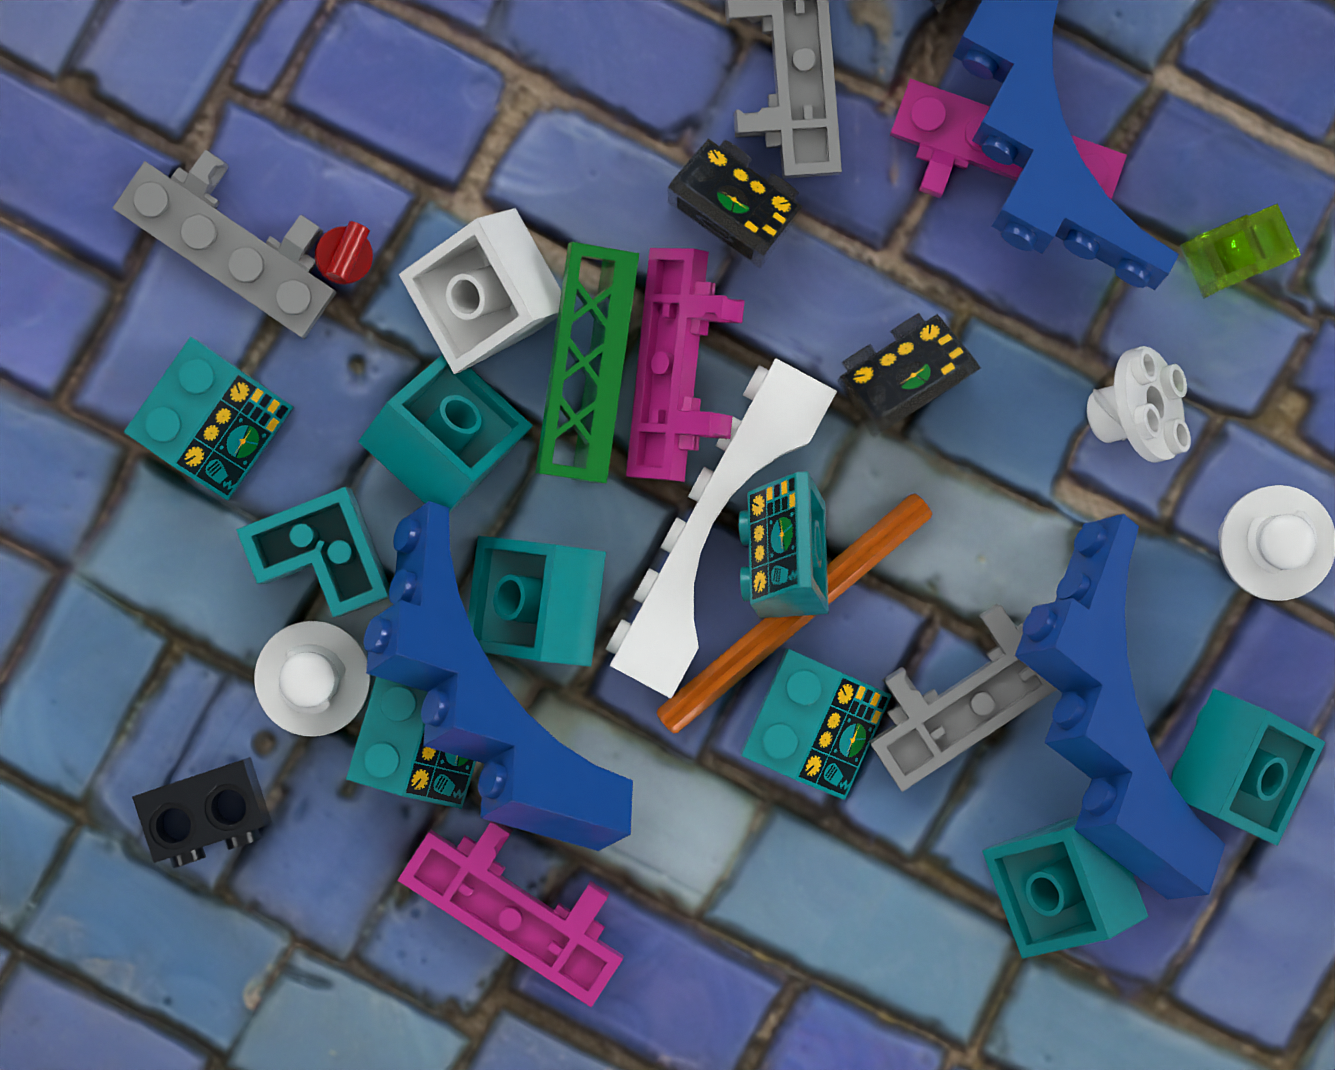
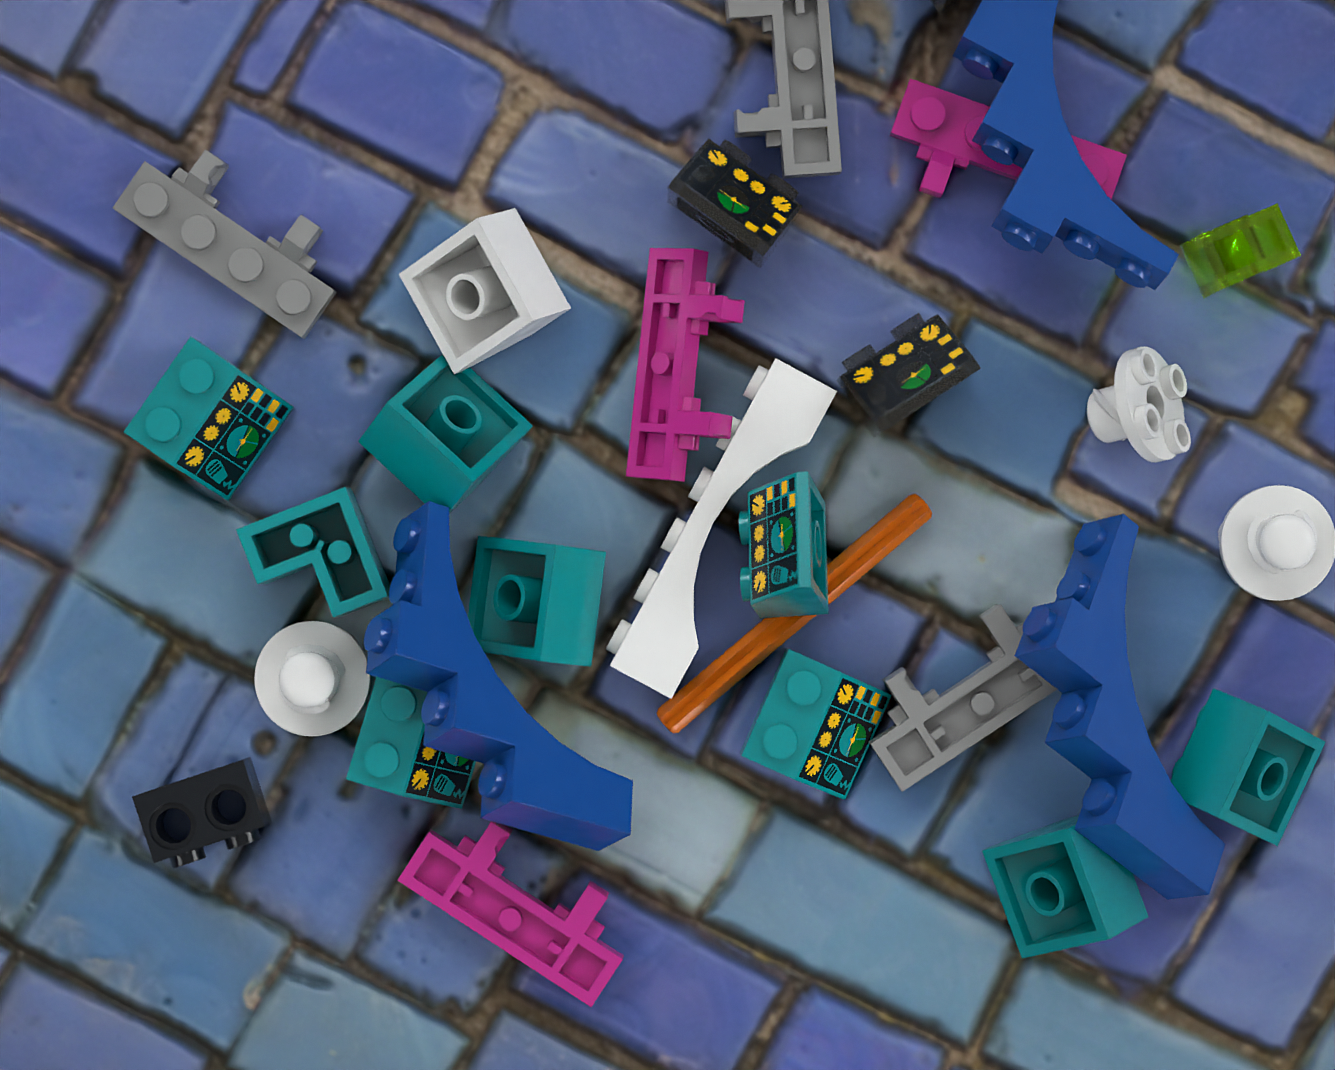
(344, 253): red plate -> none
(601, 365): green fence -> none

